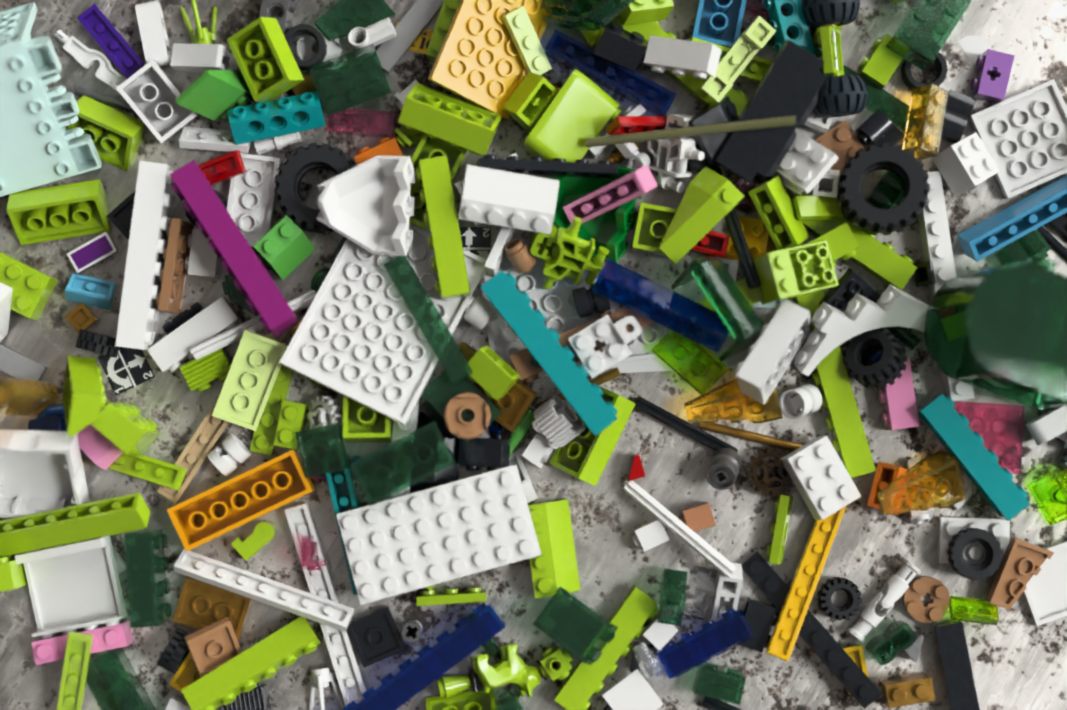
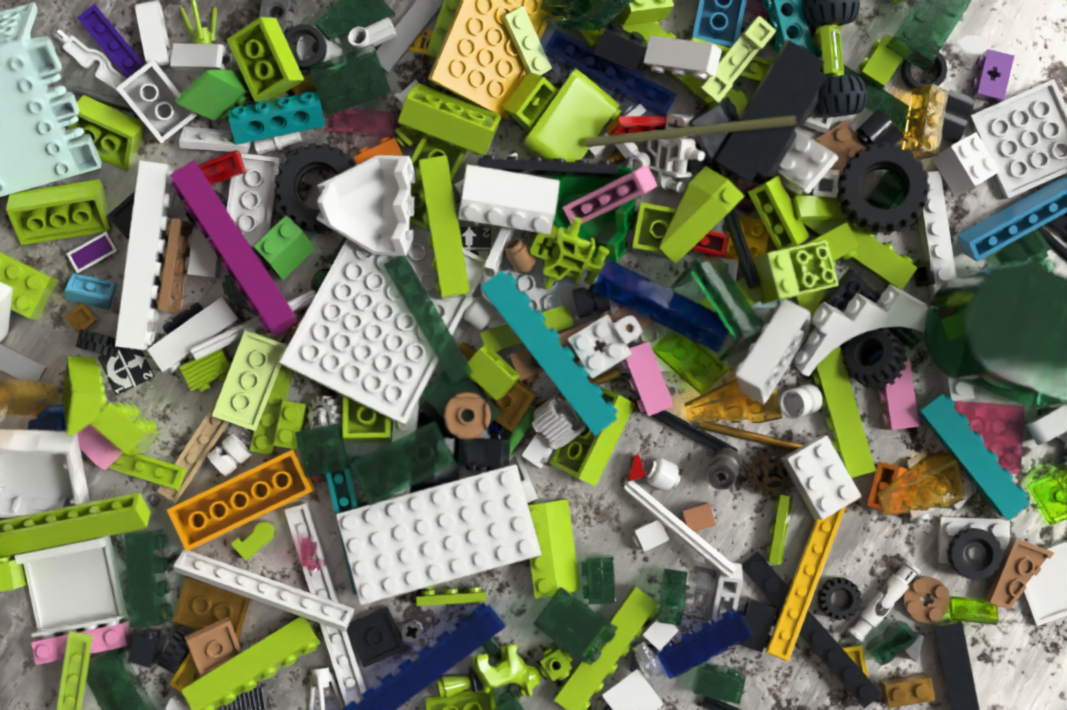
(147, 647): none -> black brick
(504, 337): none -> lime tile
(600, 579): none -> clear green brick
(647, 380): none -> bright pink brick
(662, 474): none -> white head

